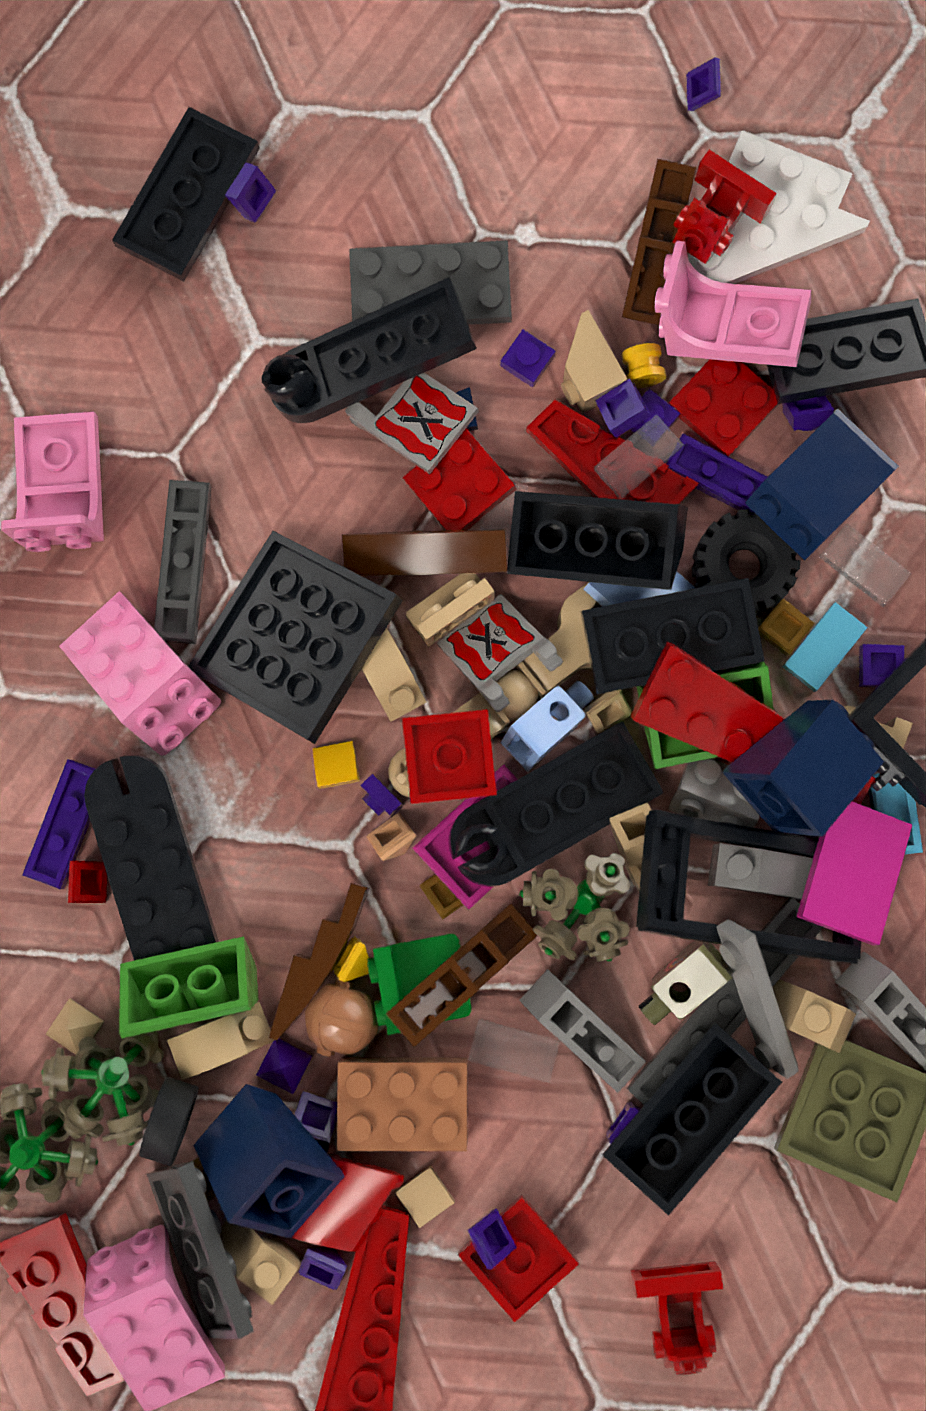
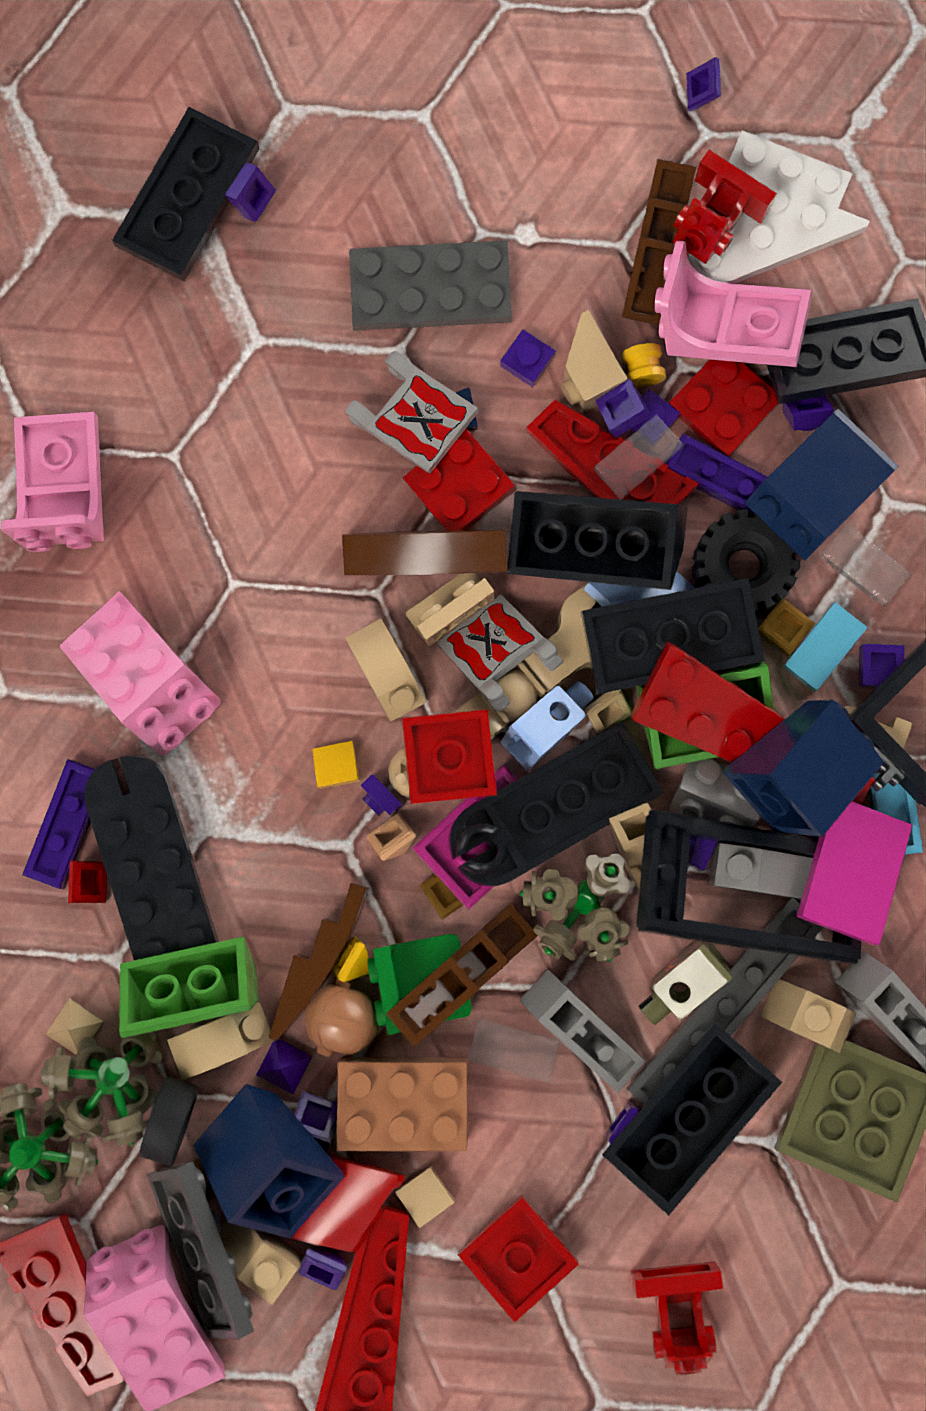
(182, 561): dark grey plate -> none
(295, 635): black plate -> none
(369, 354): black plate -> none
(491, 1239): dark purple slope -> none
(700, 853): none -> dark purple plate
(758, 999): light grey plate -> none

